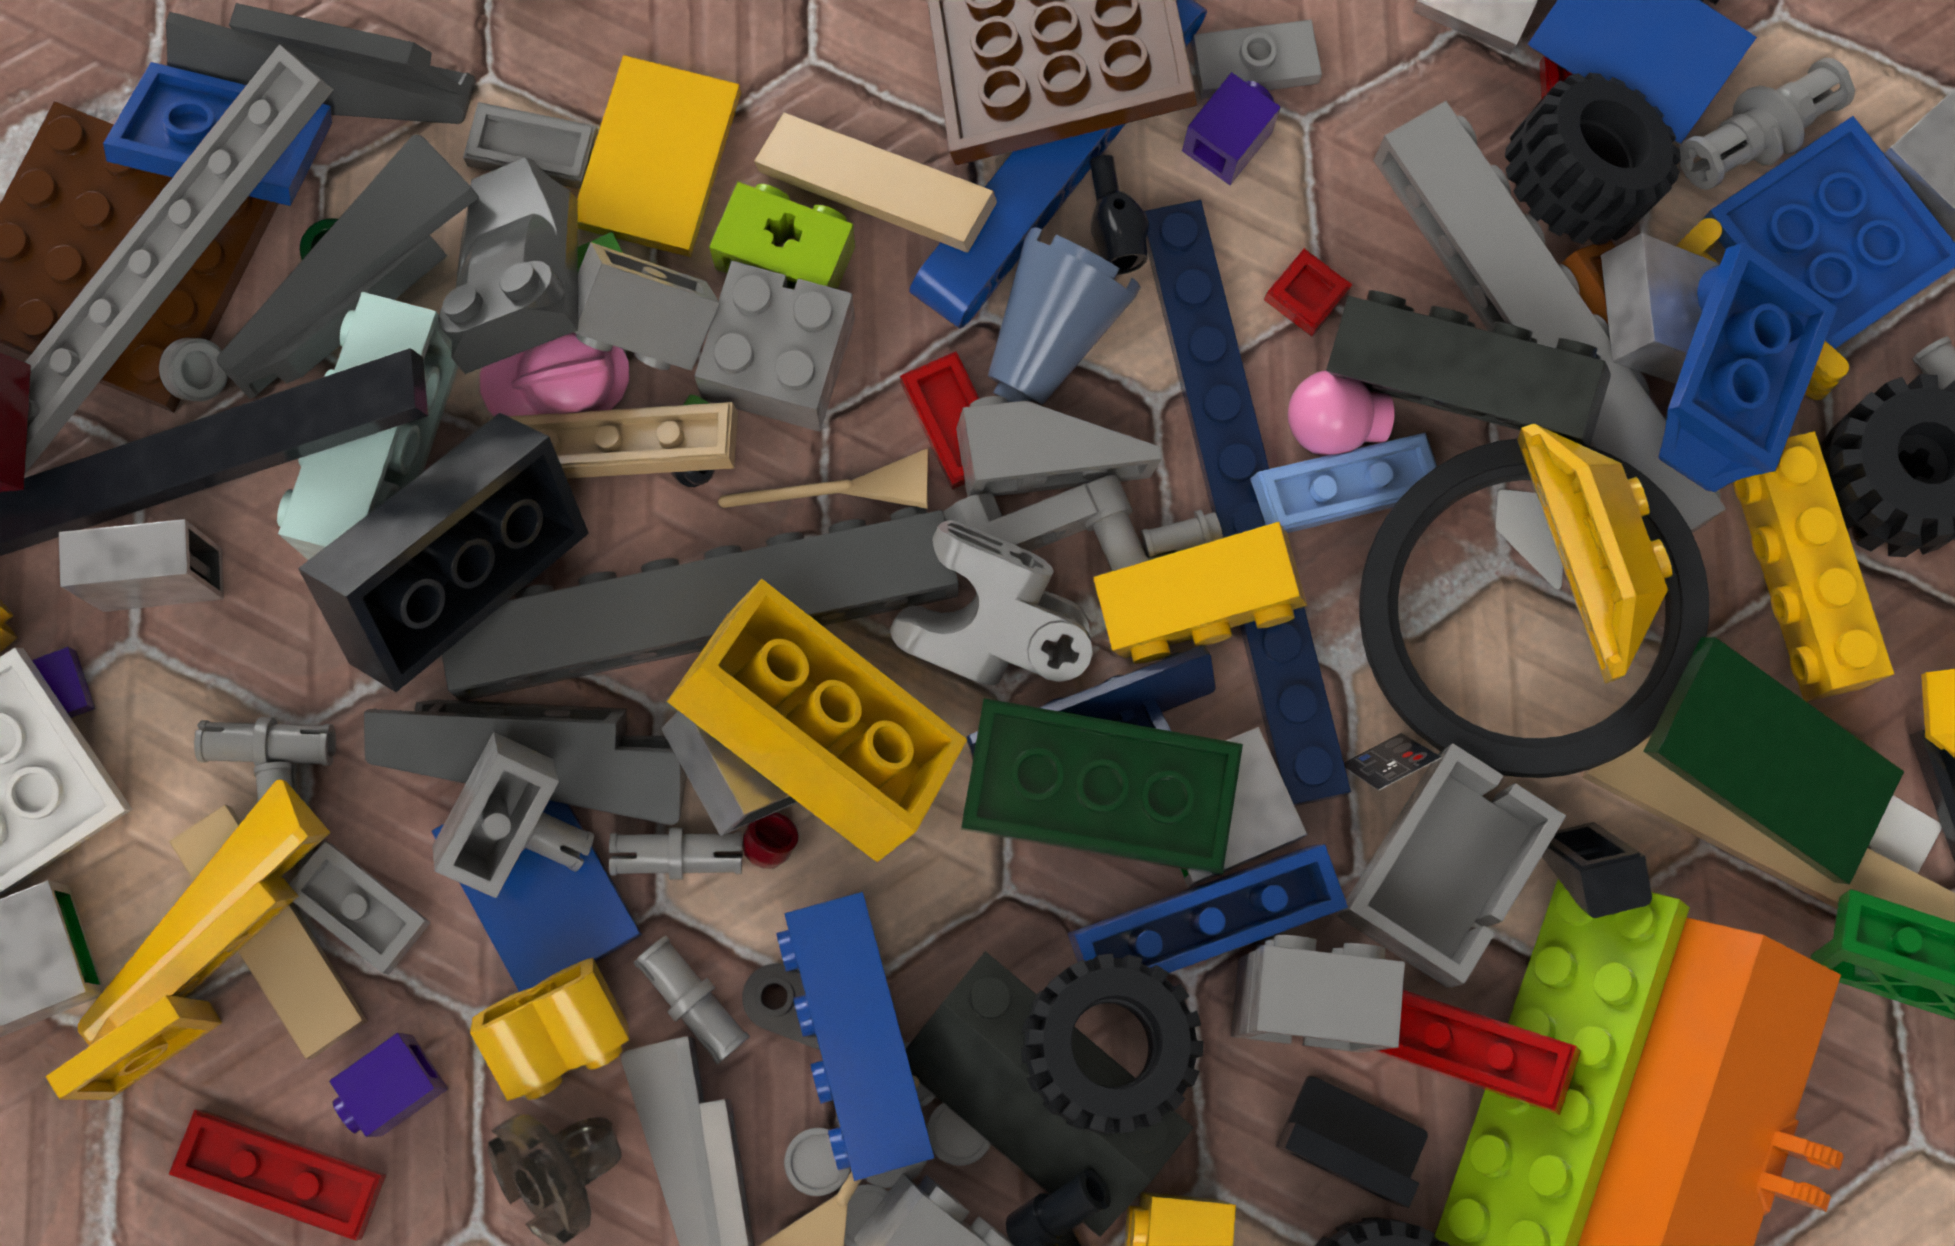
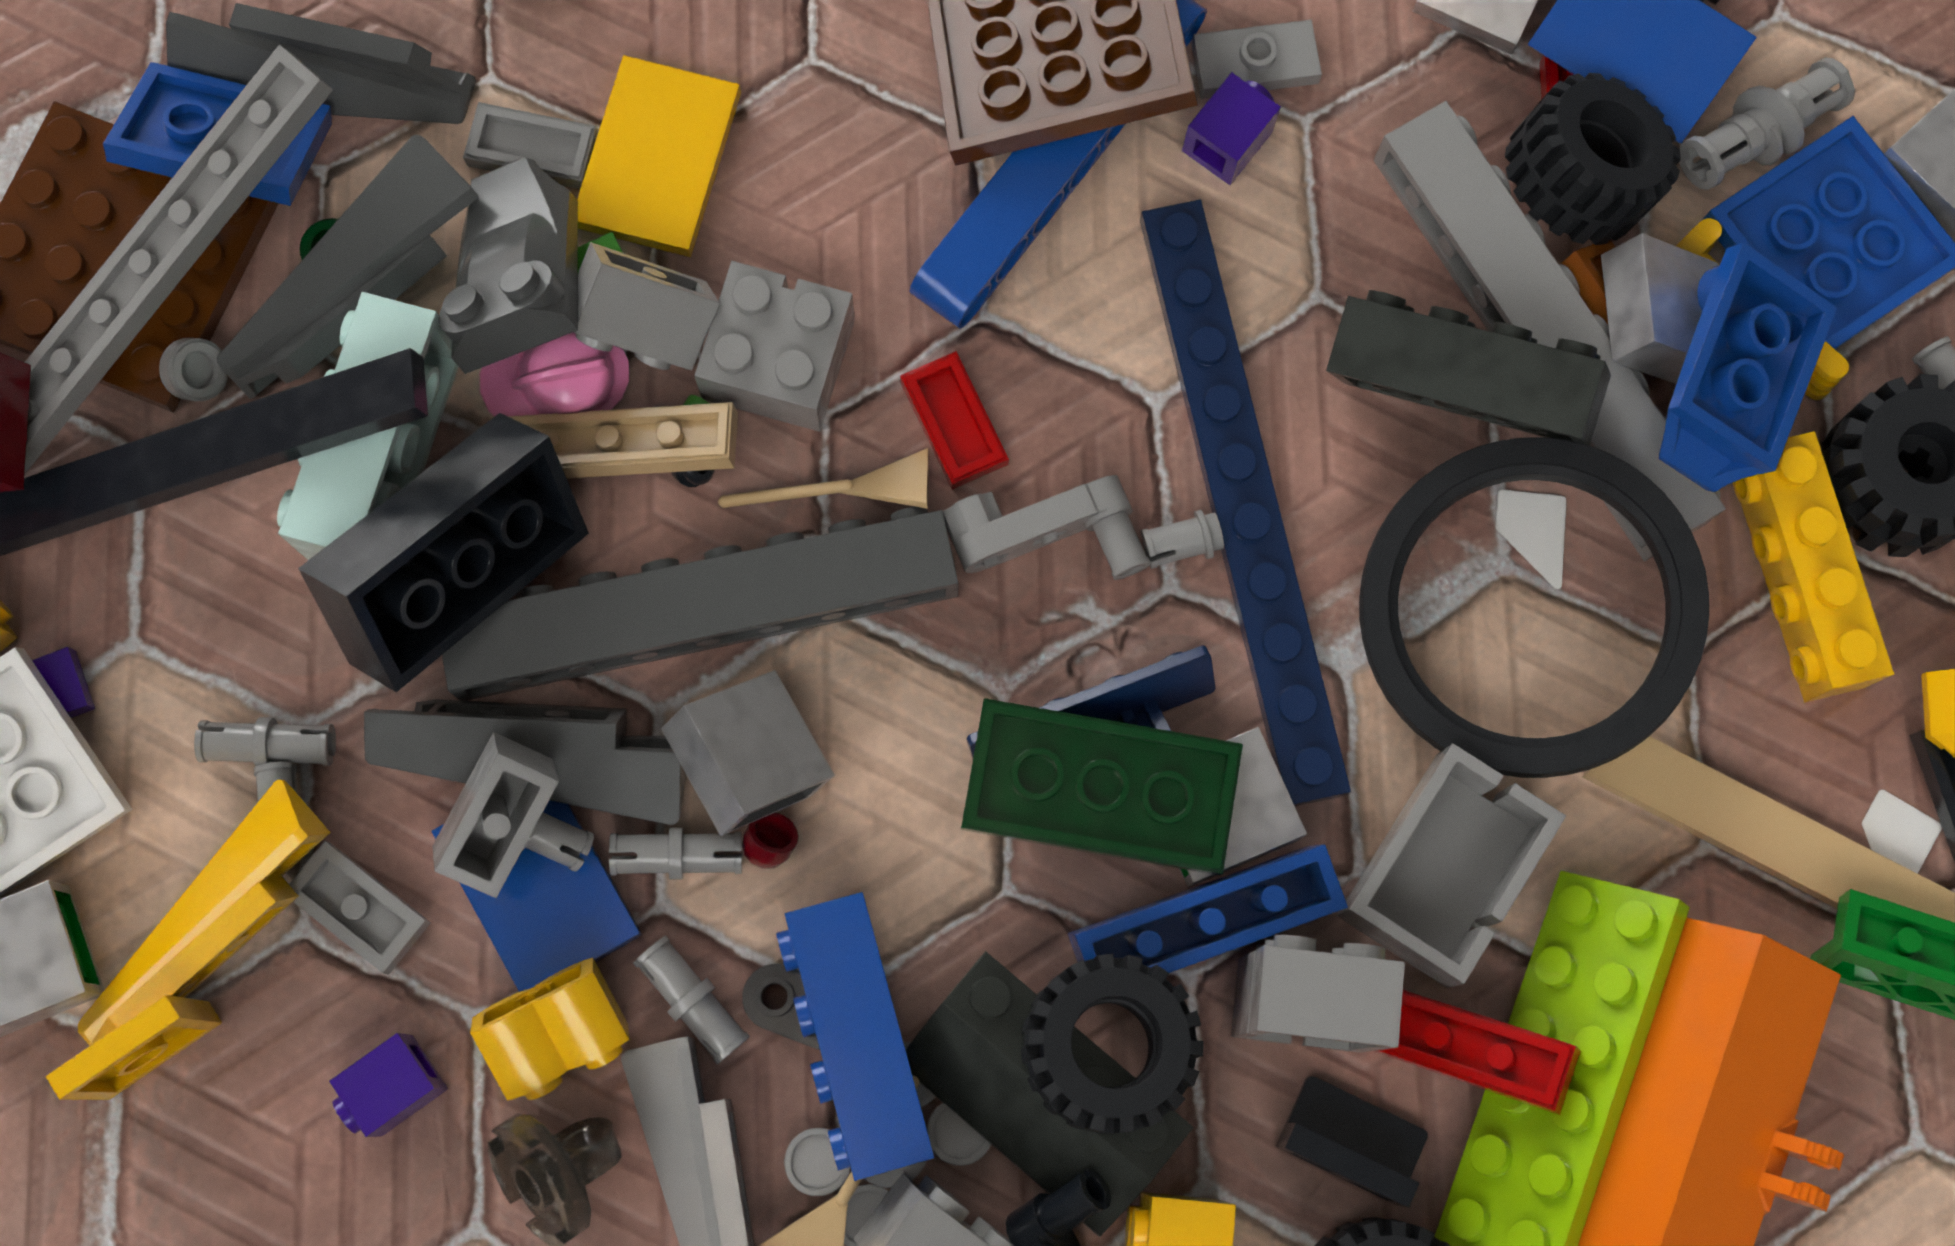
(141, 565): flat silver piece -> none
(277, 1174): red tile -> none
(282, 955): tan tile -> none
(766, 215): lime brick -> none
(819, 721): yellow brick -> none
(876, 182): tan tile -> none
(1004, 621): light grey piece -> none
(1038, 449): light grey slope -> none
(1054, 316): sand blue cone -> none
(1117, 220): black piece -> none
(1201, 593): yellow brick -> none
(1307, 292): red tile -> none
(1338, 414): bright pink piece -> none
(1343, 483): light blue tile -> none
(1390, 761): black sticker -> none
(1599, 870): black slope -> none
(1600, 543): yellow wedge -> none
(1774, 760): dark green tile -> none

